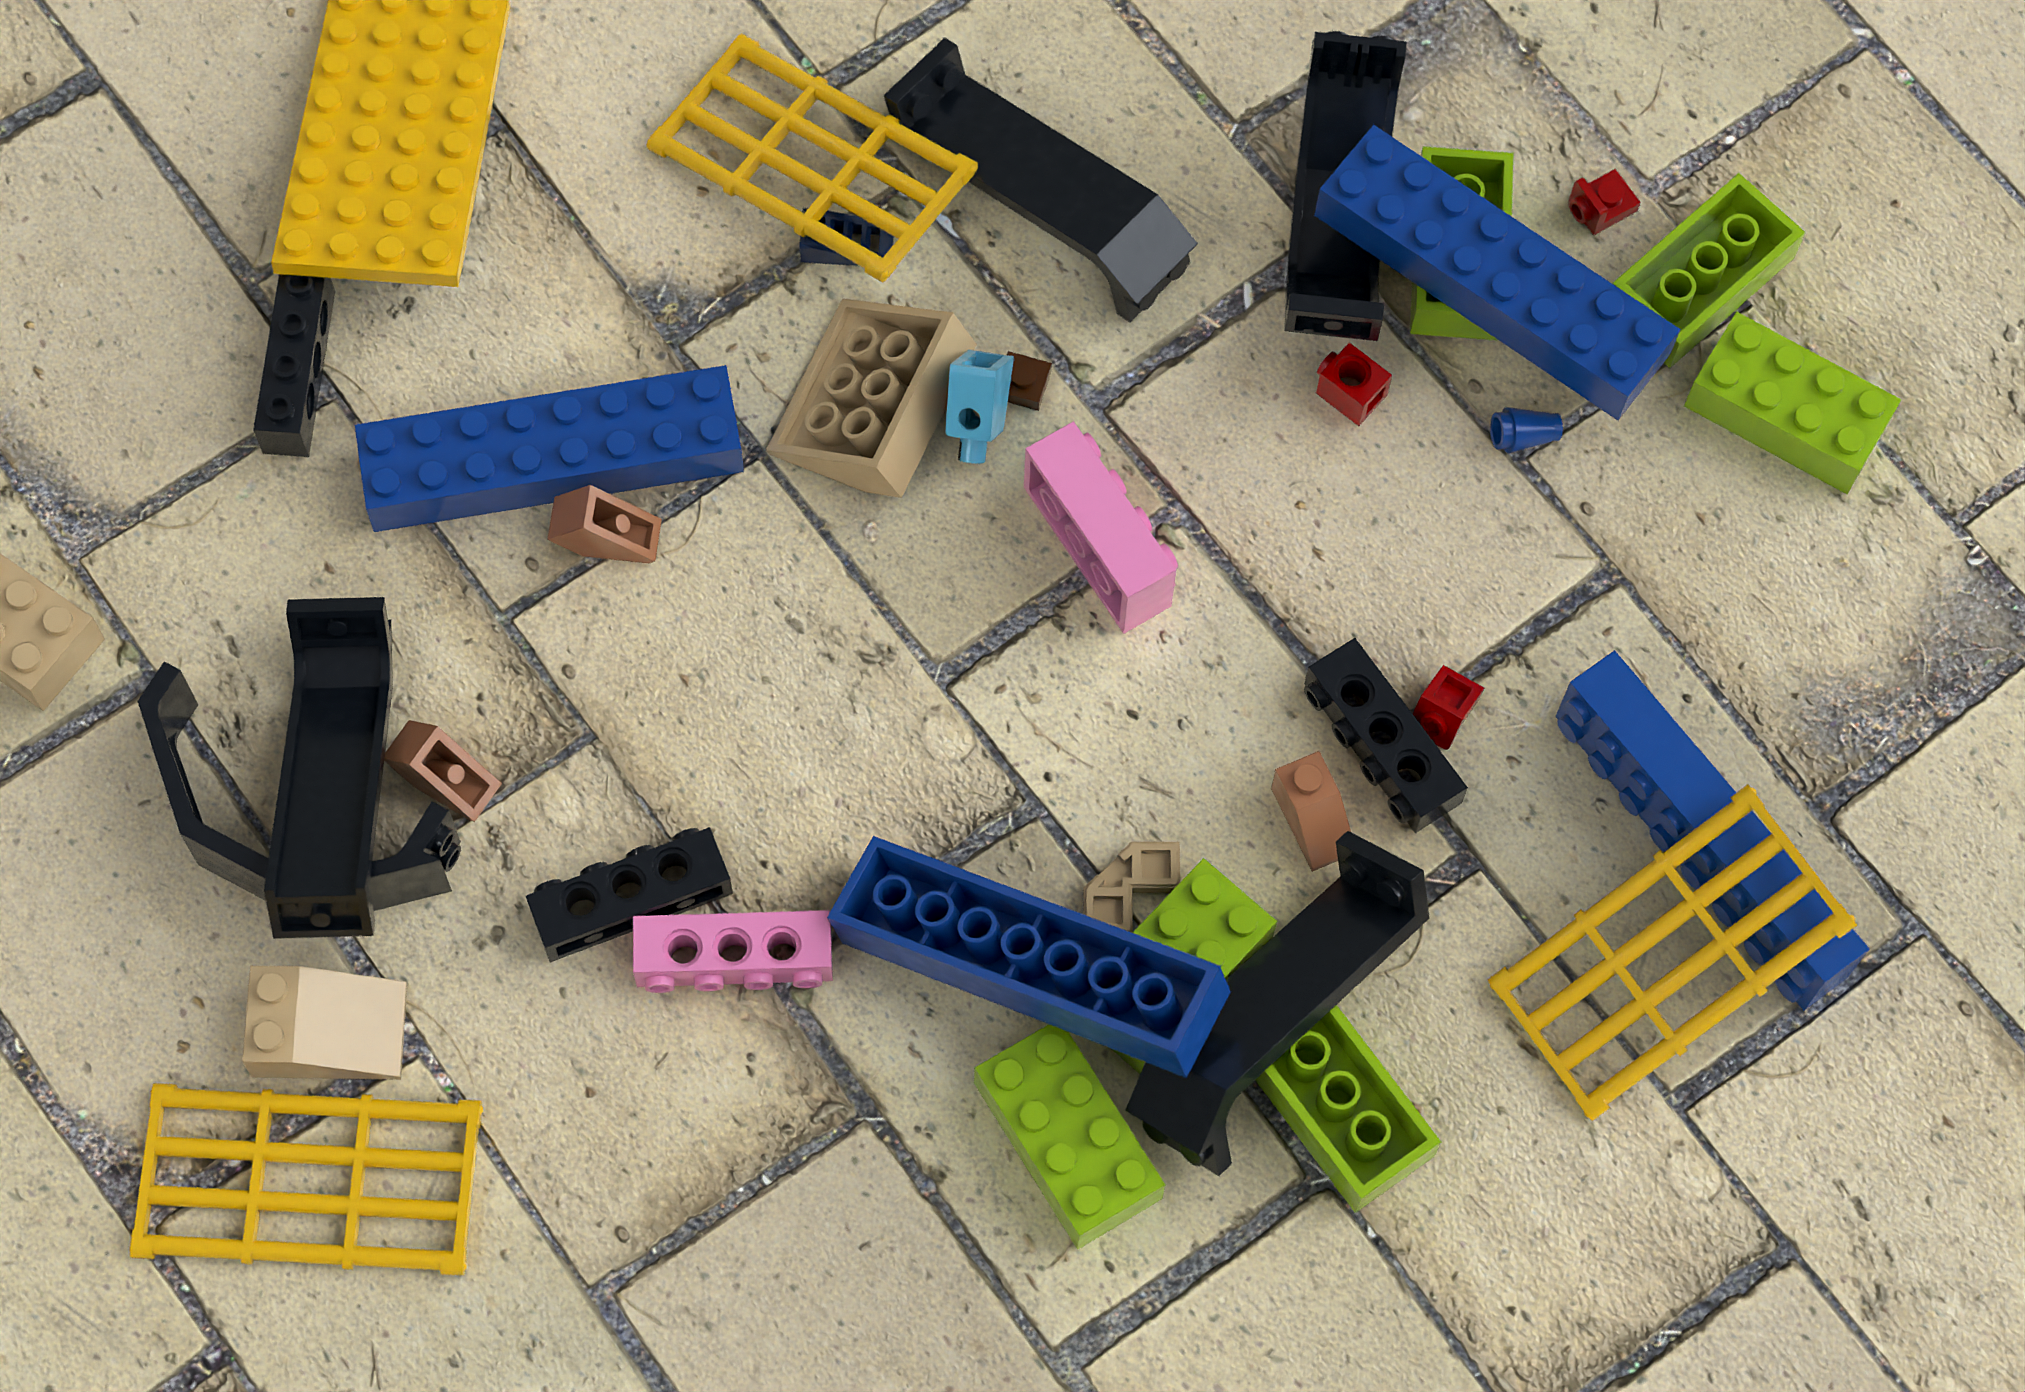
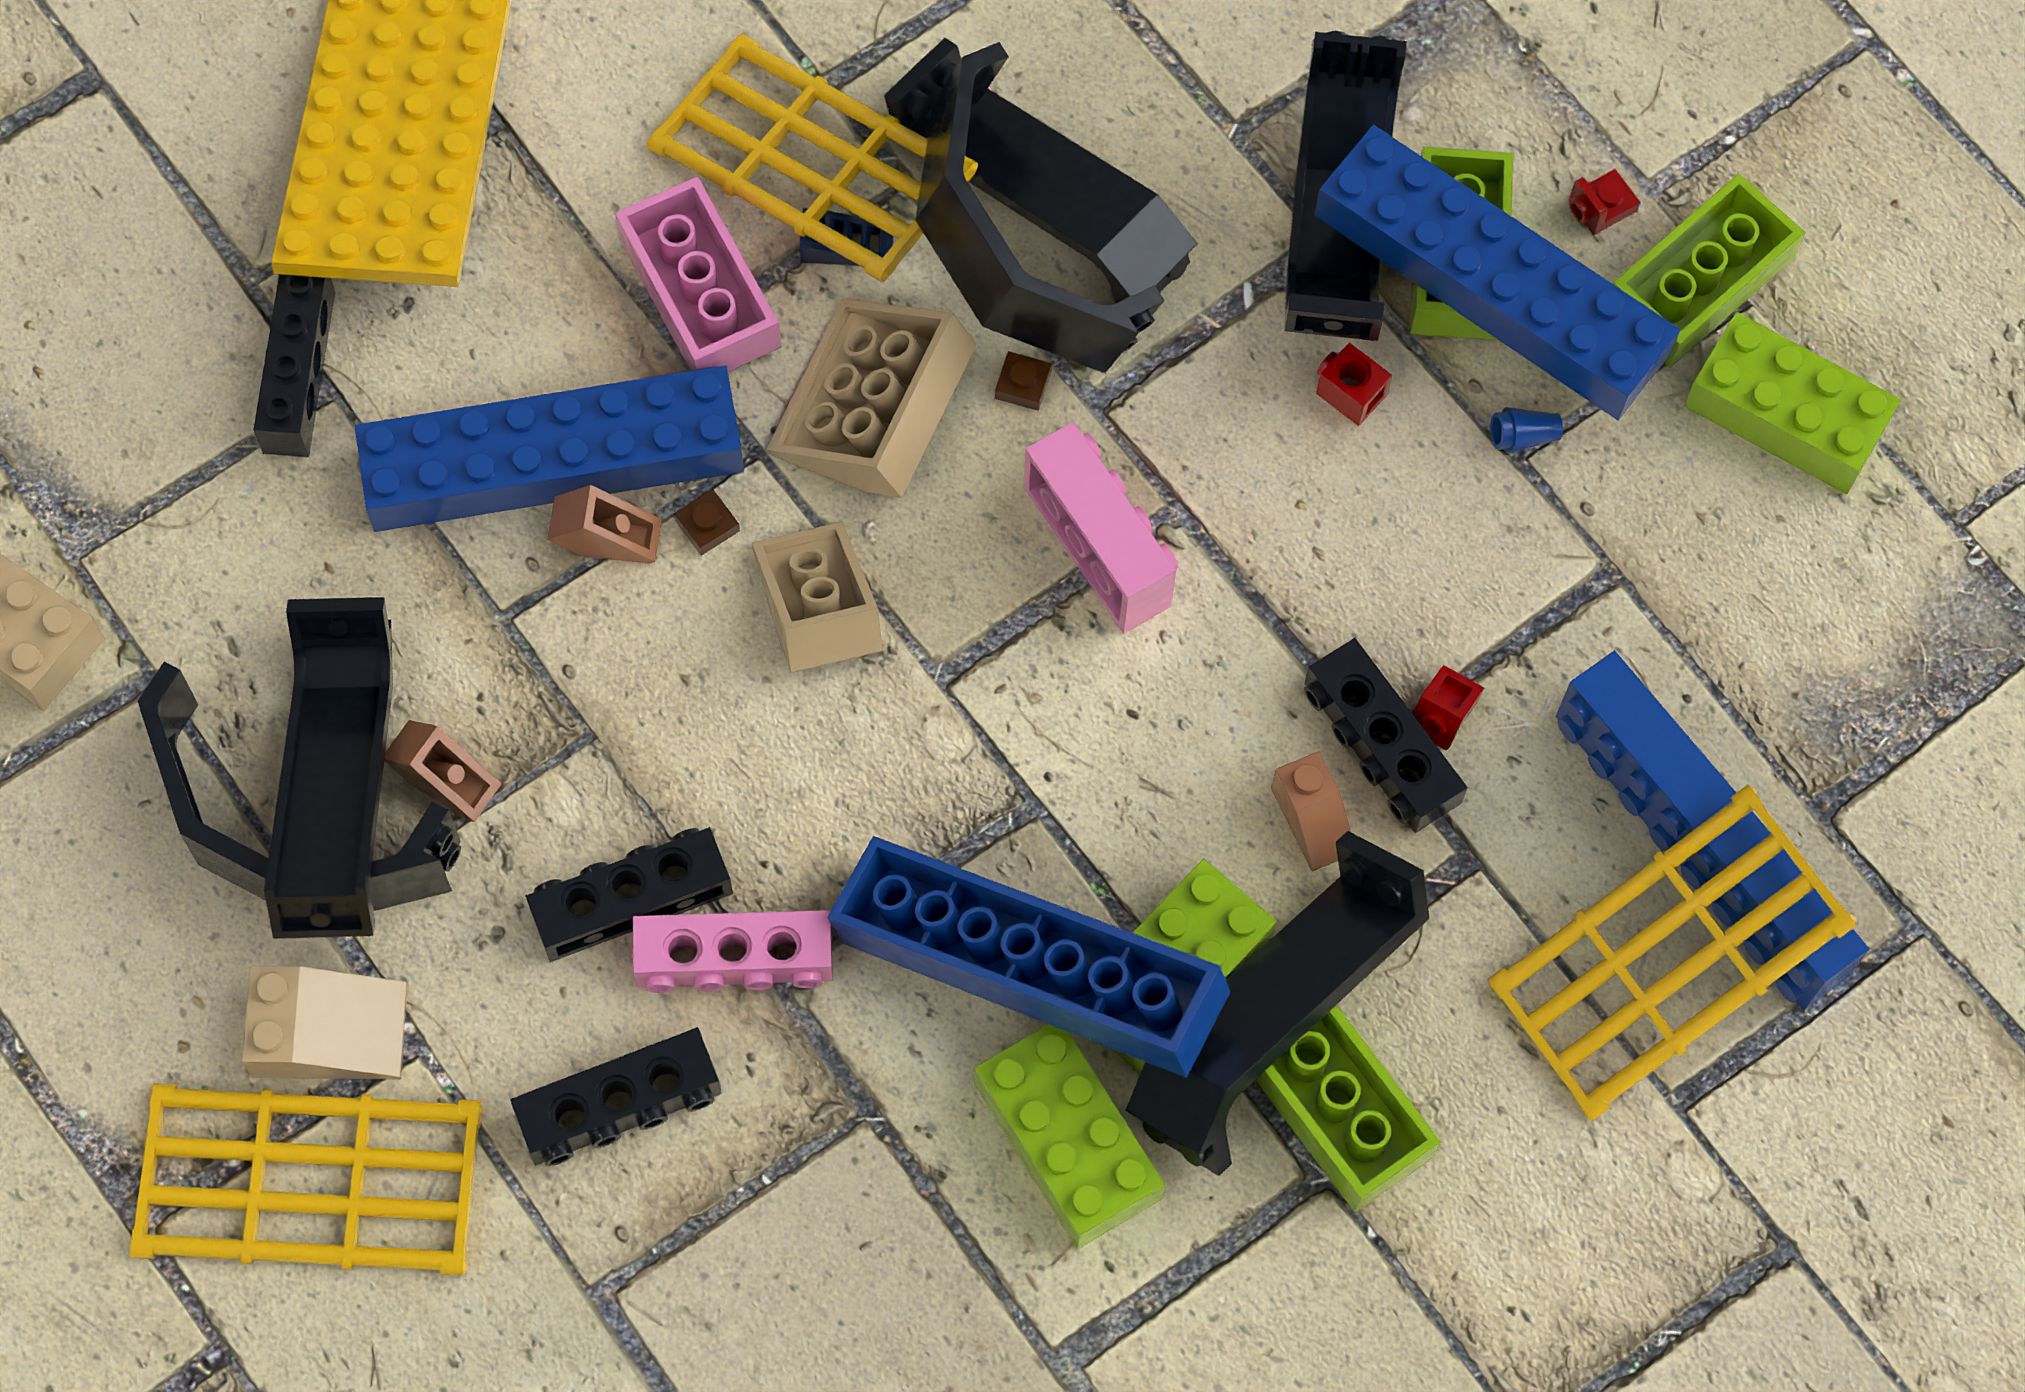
(631, 1073): none -> black brick
(698, 278): none -> bright pink brick
(707, 522): none -> reddish brown plate
(818, 597): none -> tan slope
(980, 384): medium azure torso -> none
(982, 262): none -> black panel
(1137, 869): tan tile -> none

